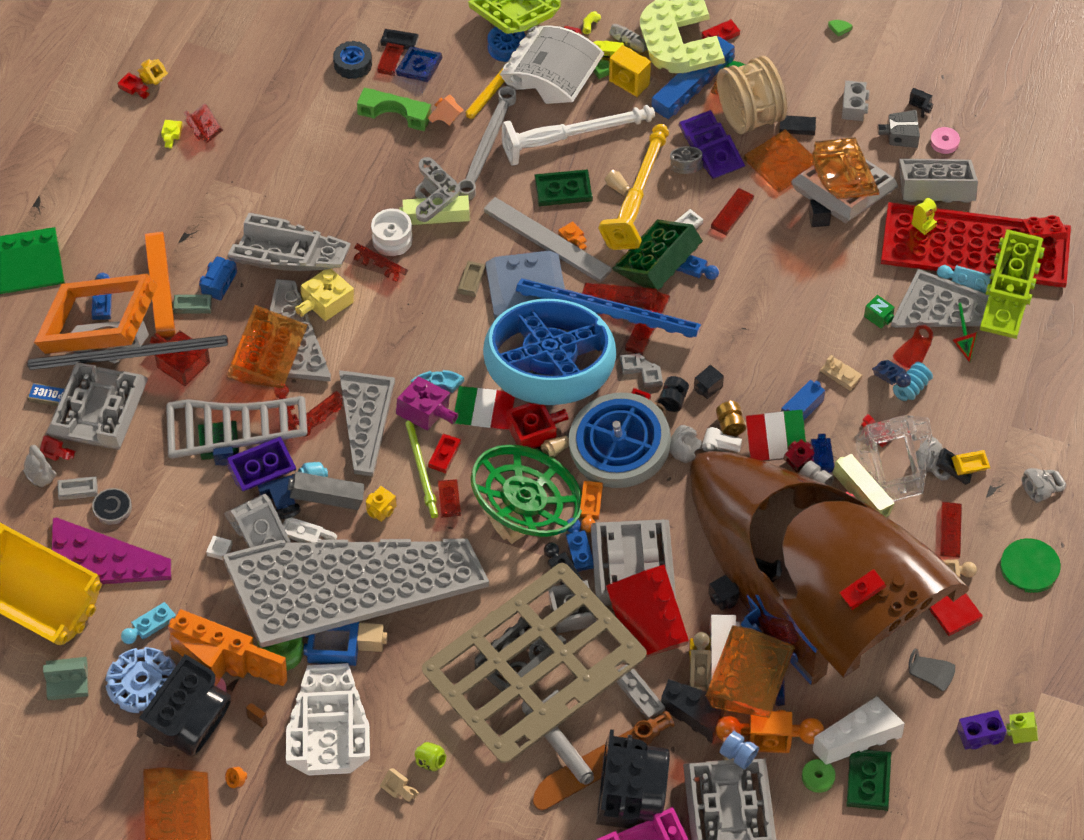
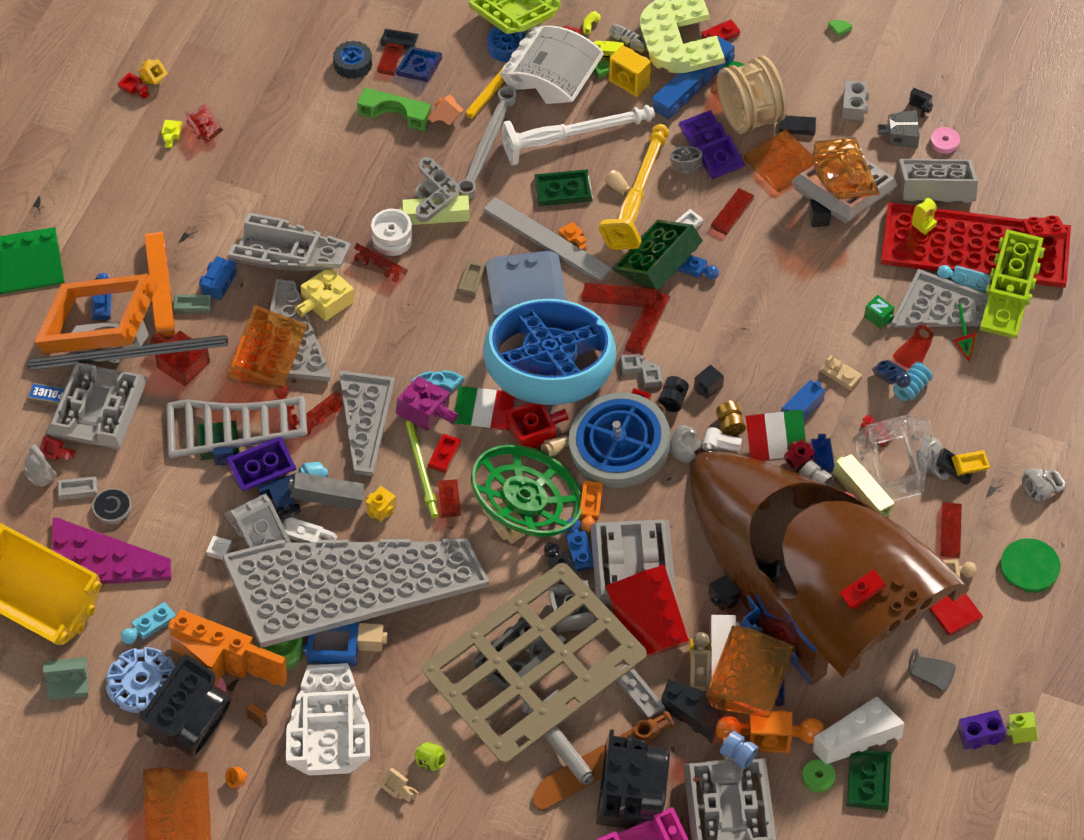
(614, 309): blue plate -> none

